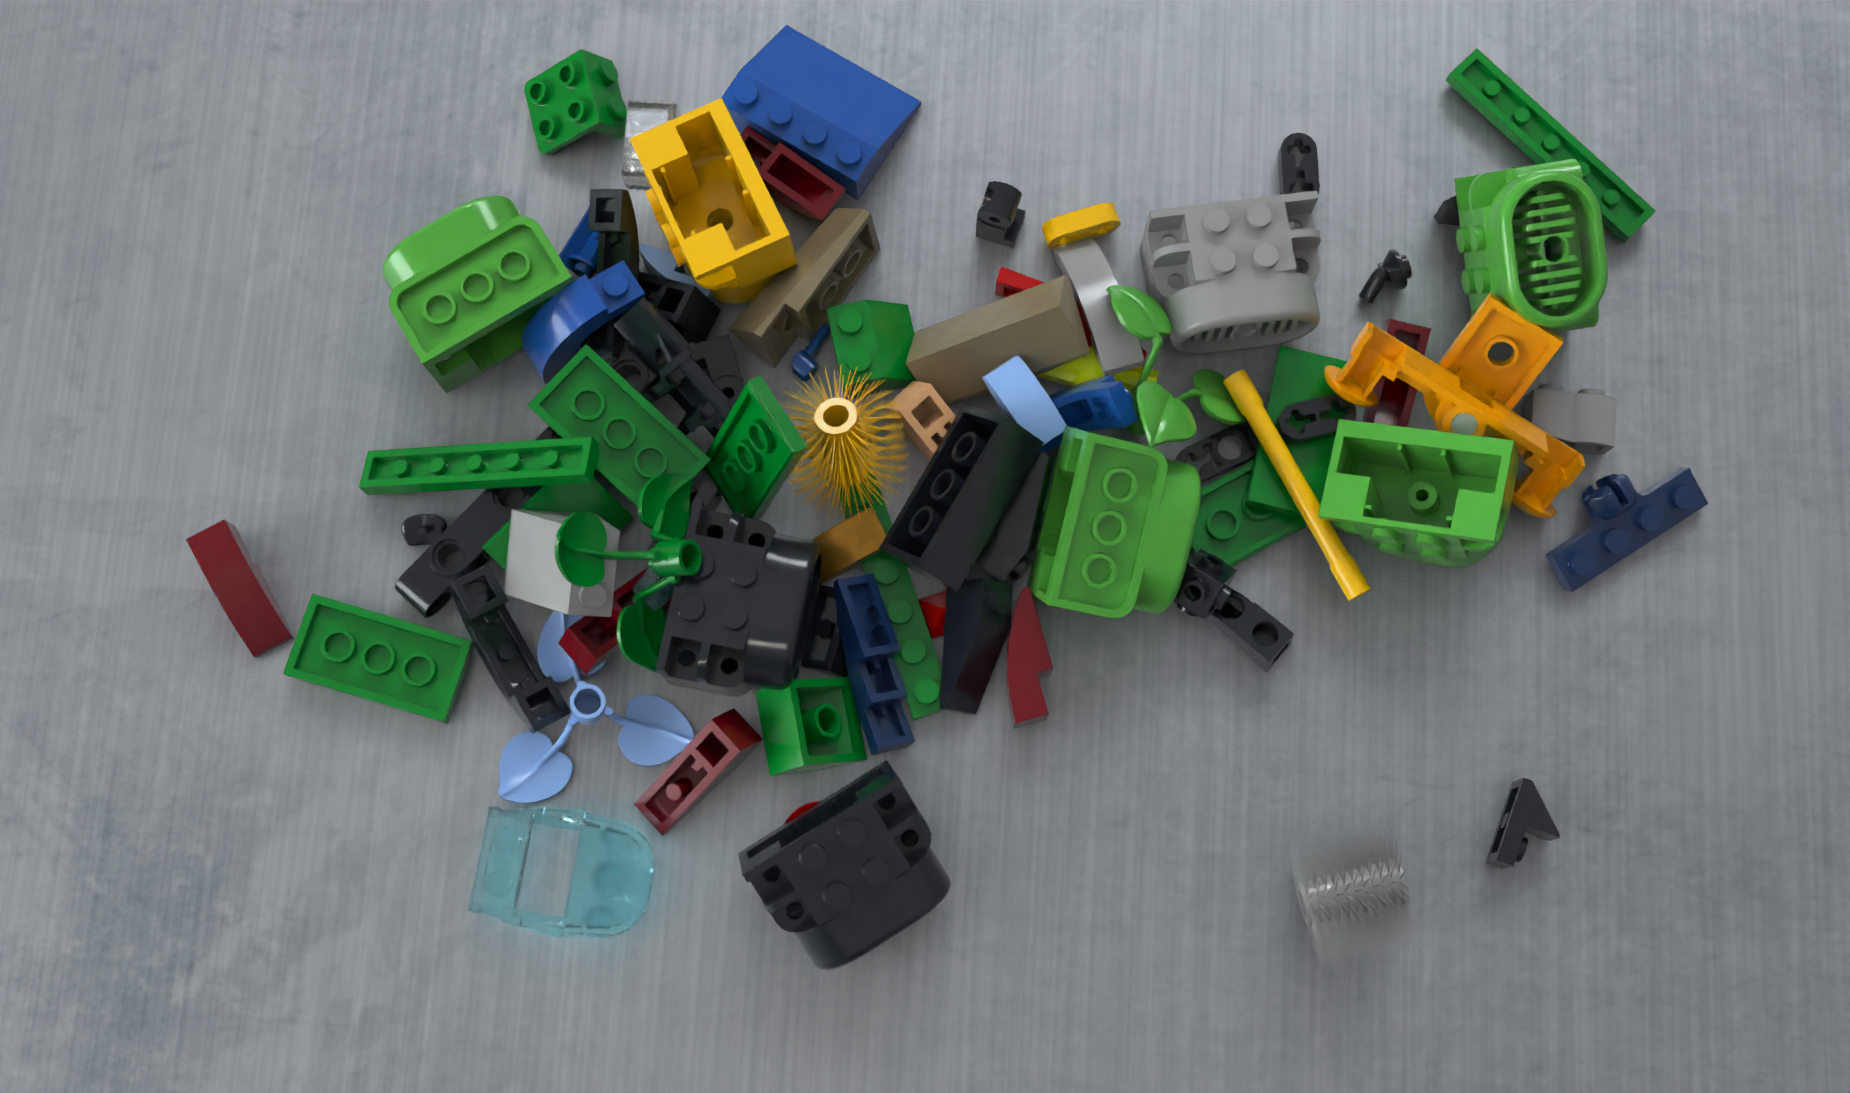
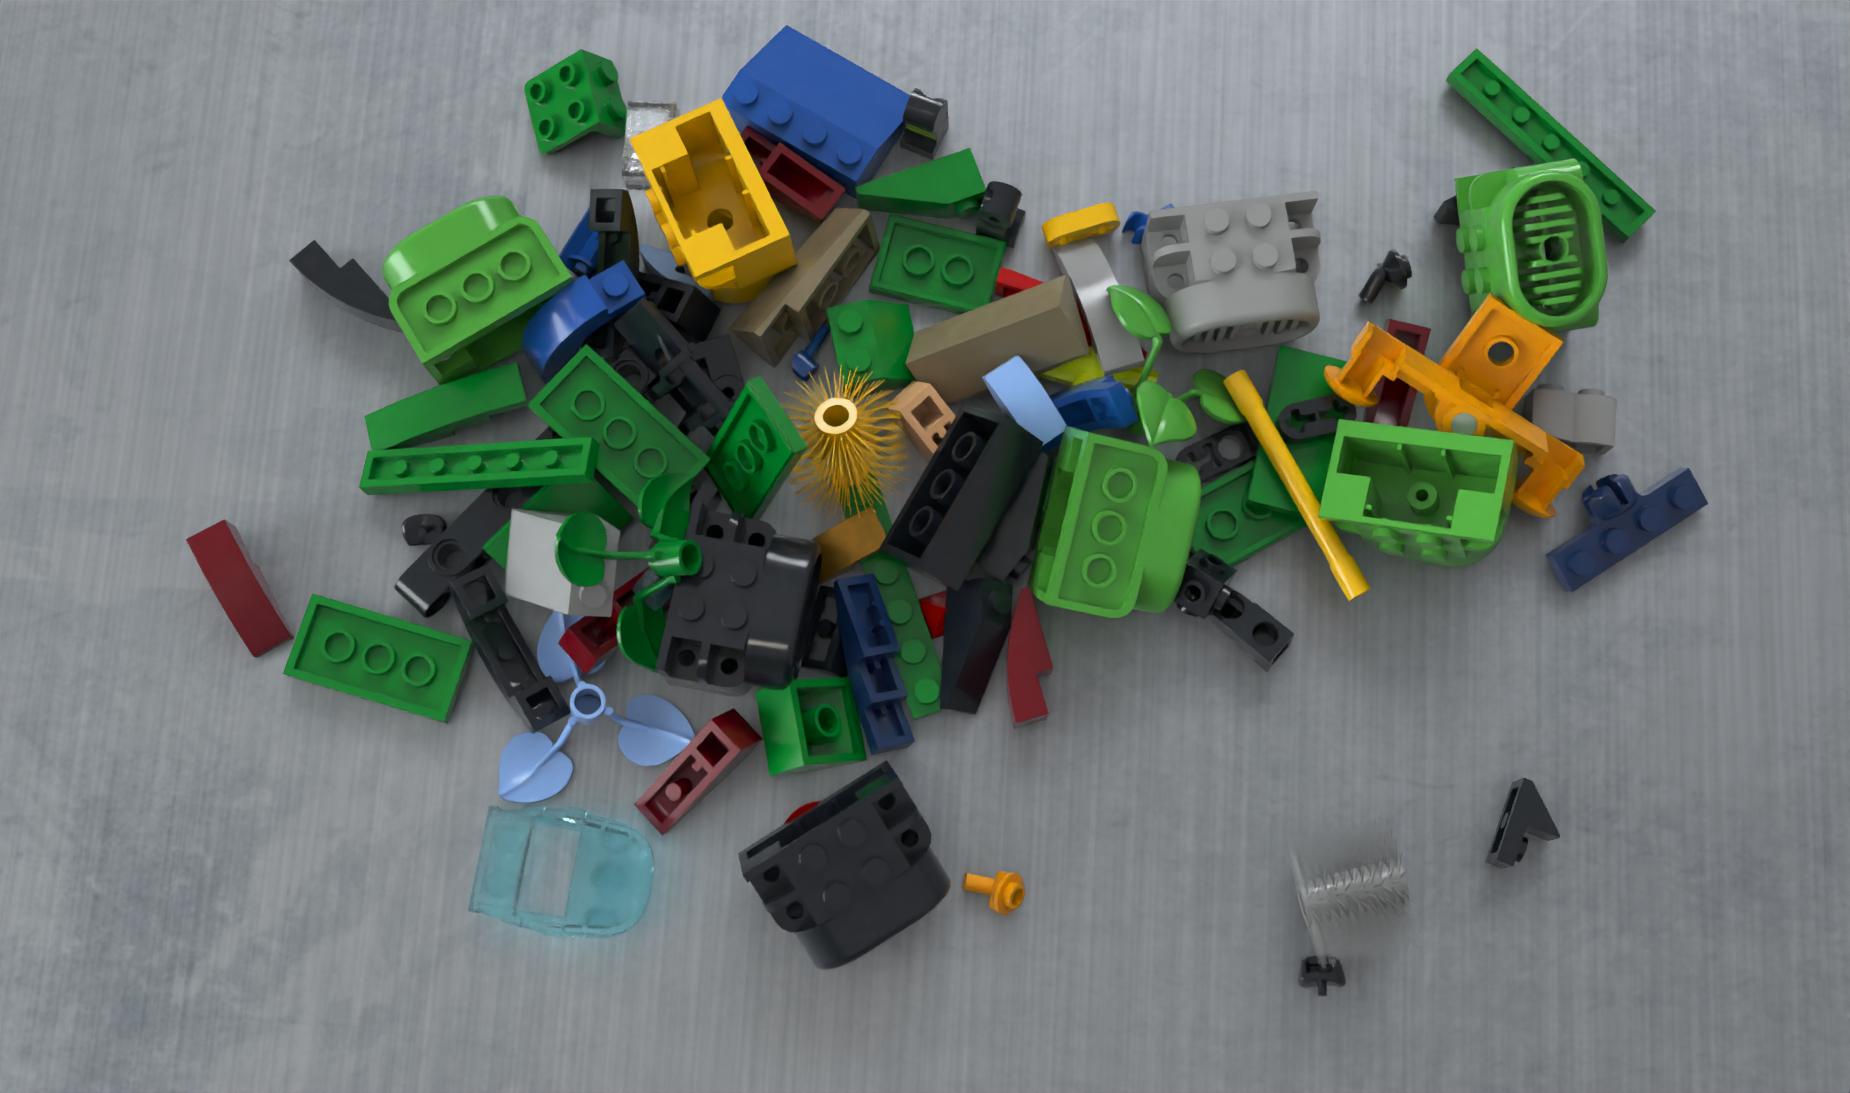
(345, 286): none -> black slope
(447, 408): none -> green slope
(924, 124): none -> black leg
(932, 189): none -> green slope
(936, 265): none -> green tile
(1000, 889): none -> light orange plate
(1137, 222): none -> blue hand
(1308, 167): black beam -> none
(1313, 974): none -> black piece

